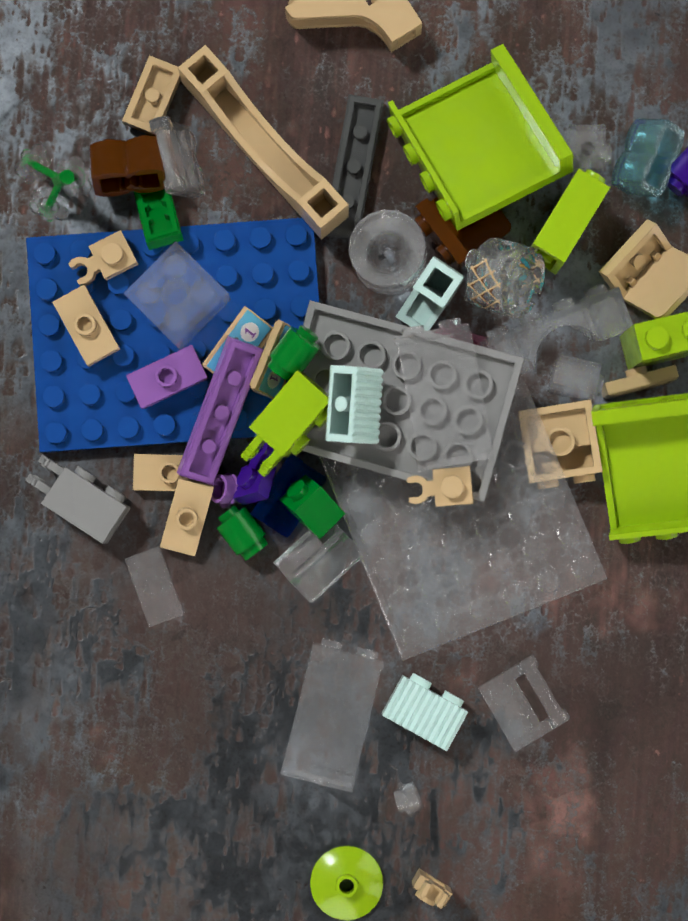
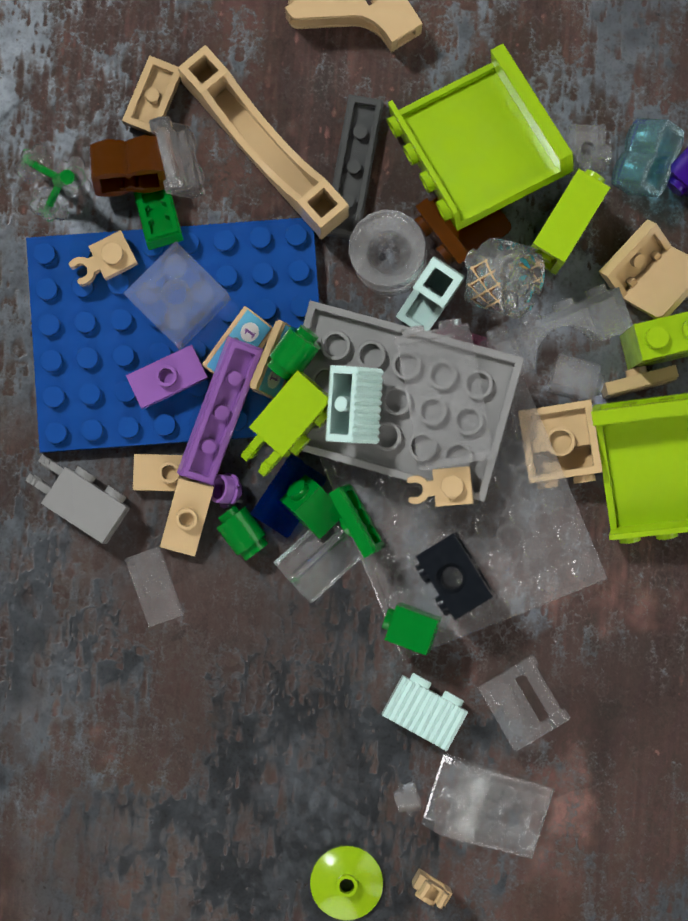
(86, 325): tan plate -> none
(251, 483): dark purple plate -> none
(332, 715): clear panel -> none
(356, 520): none -> green plate
(411, 628): none -> green brick
(474, 586): none -> black brick
(487, 807): none -> clear slope

